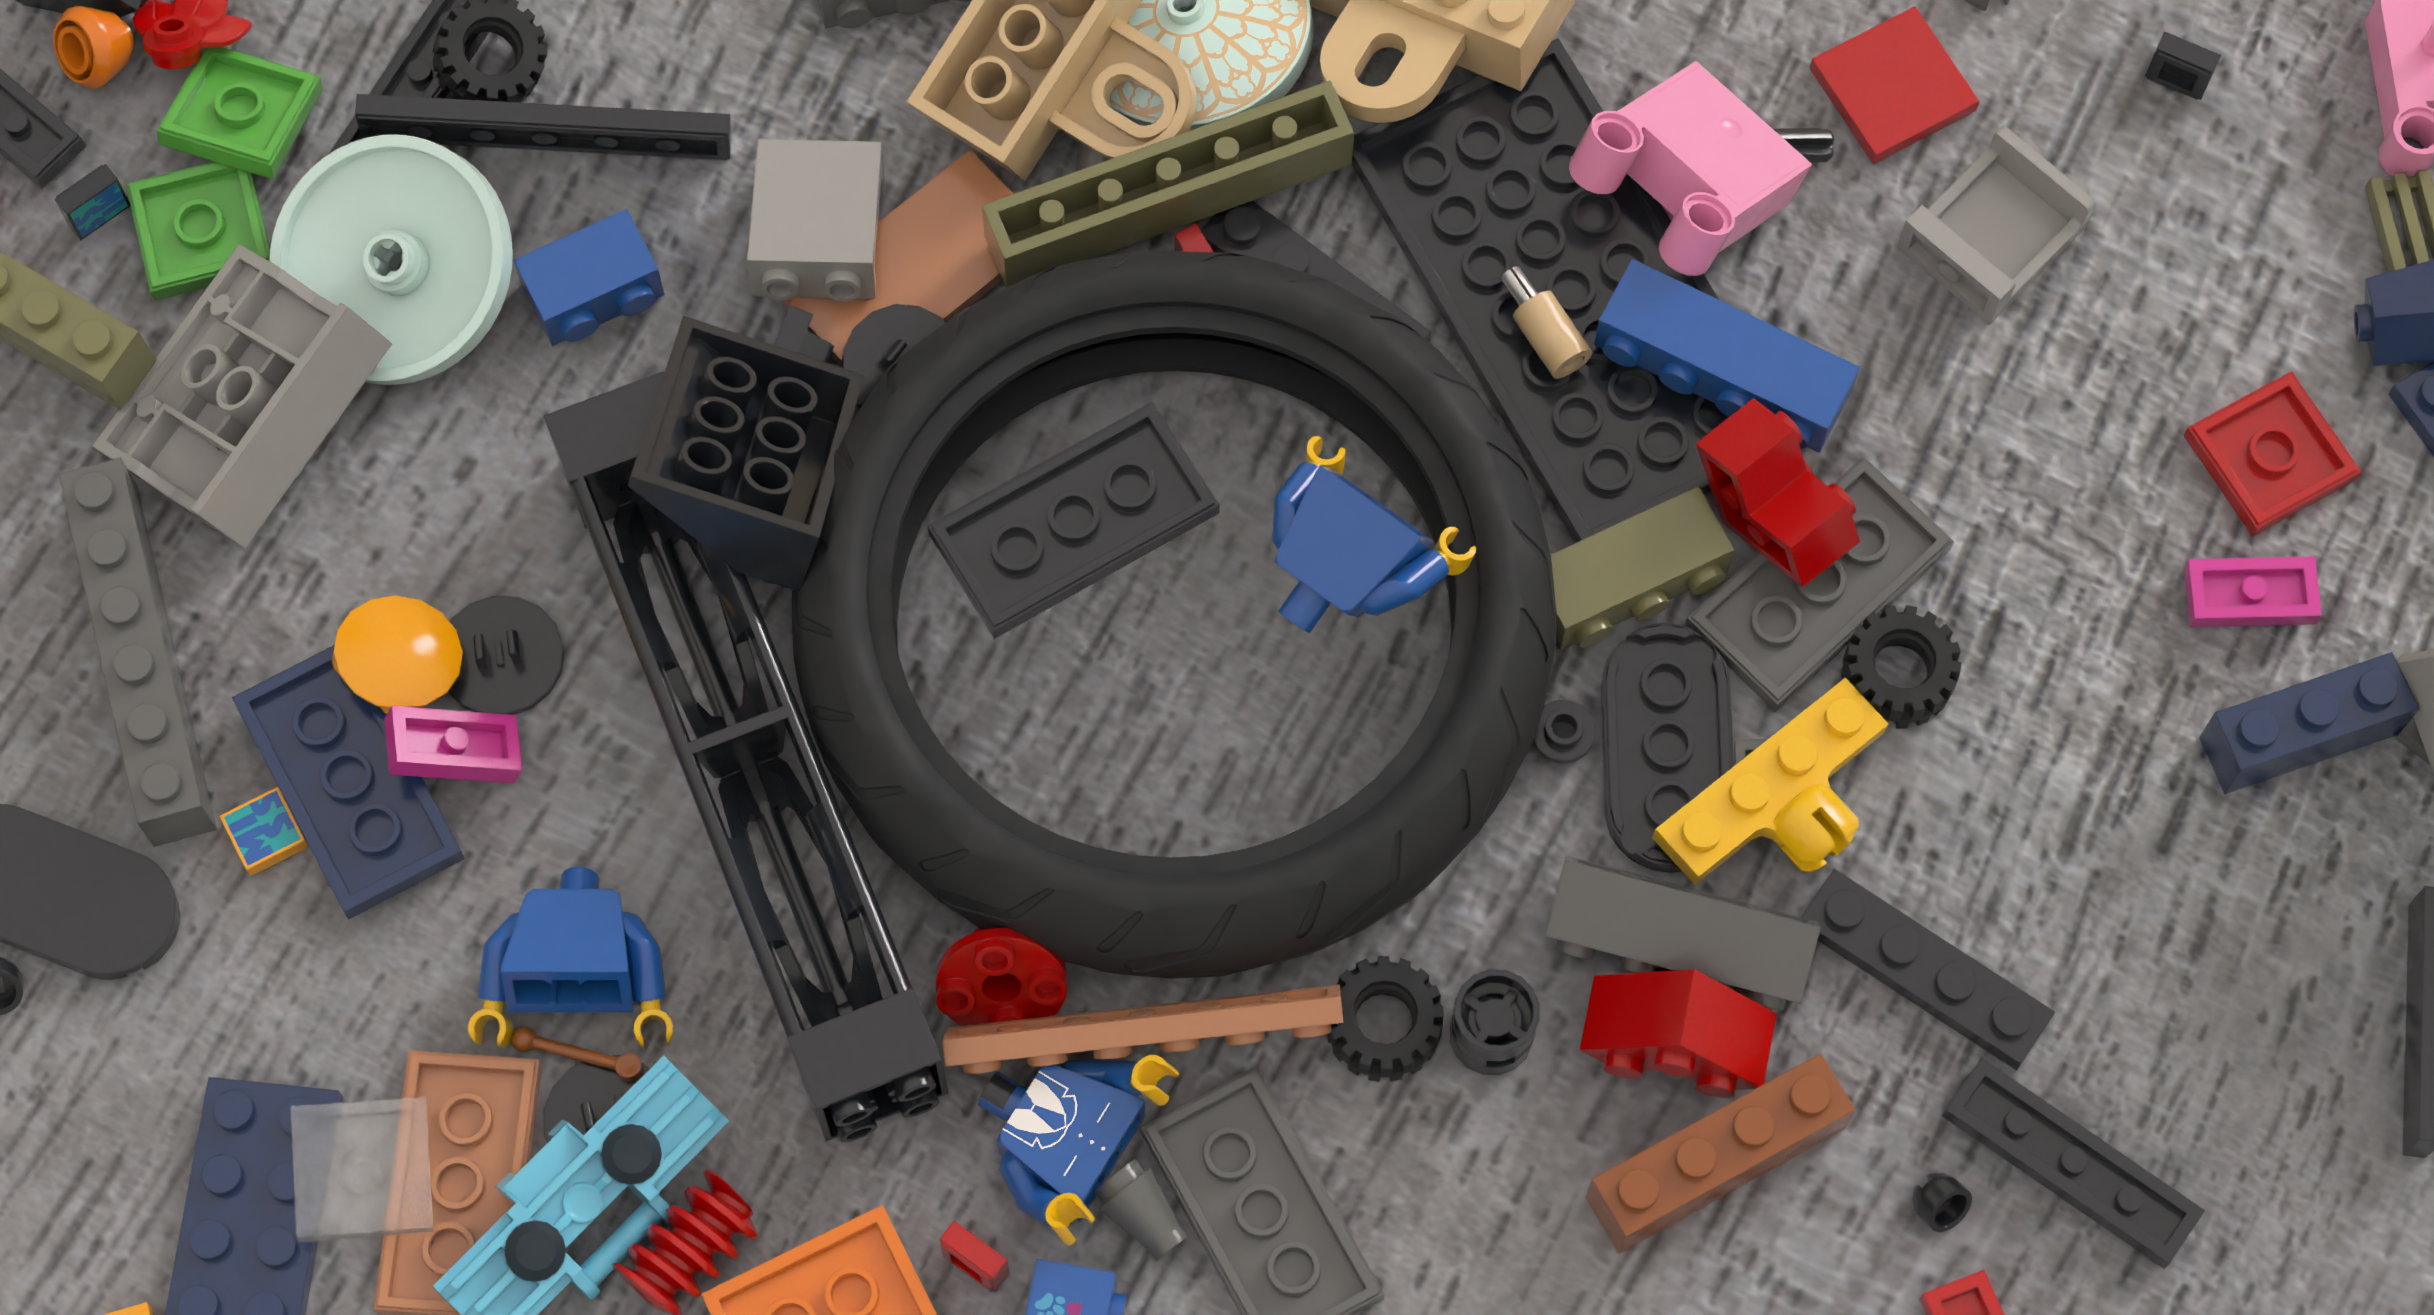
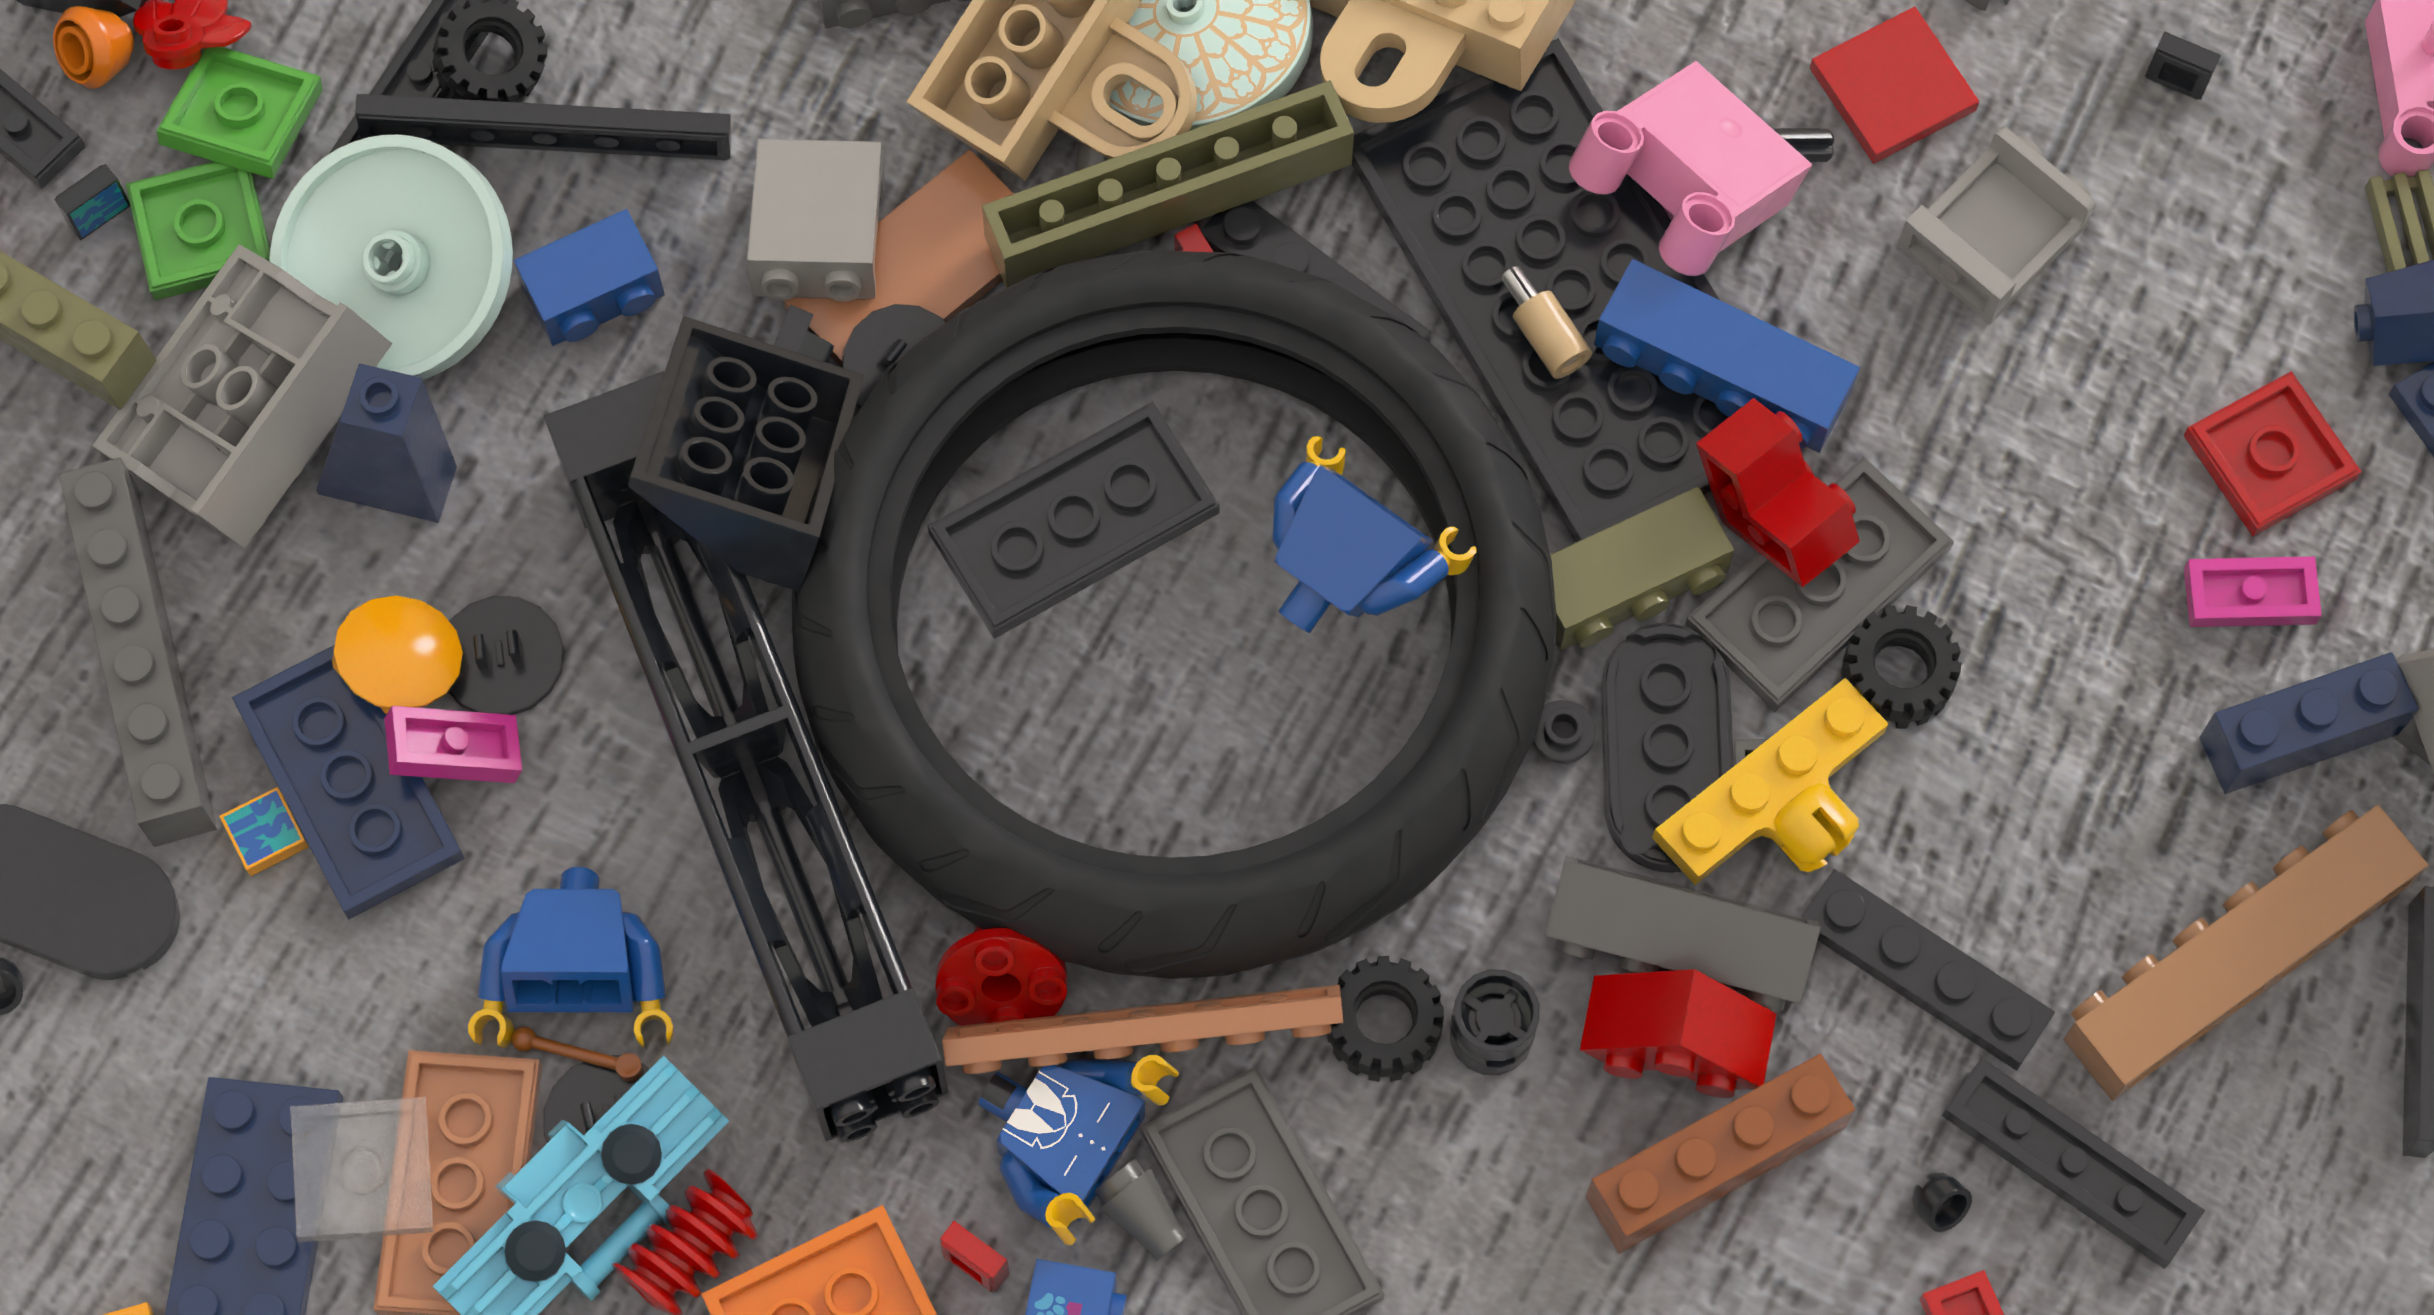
(389, 448): none -> dark blue slope
(2244, 951): none -> medium nougat brick

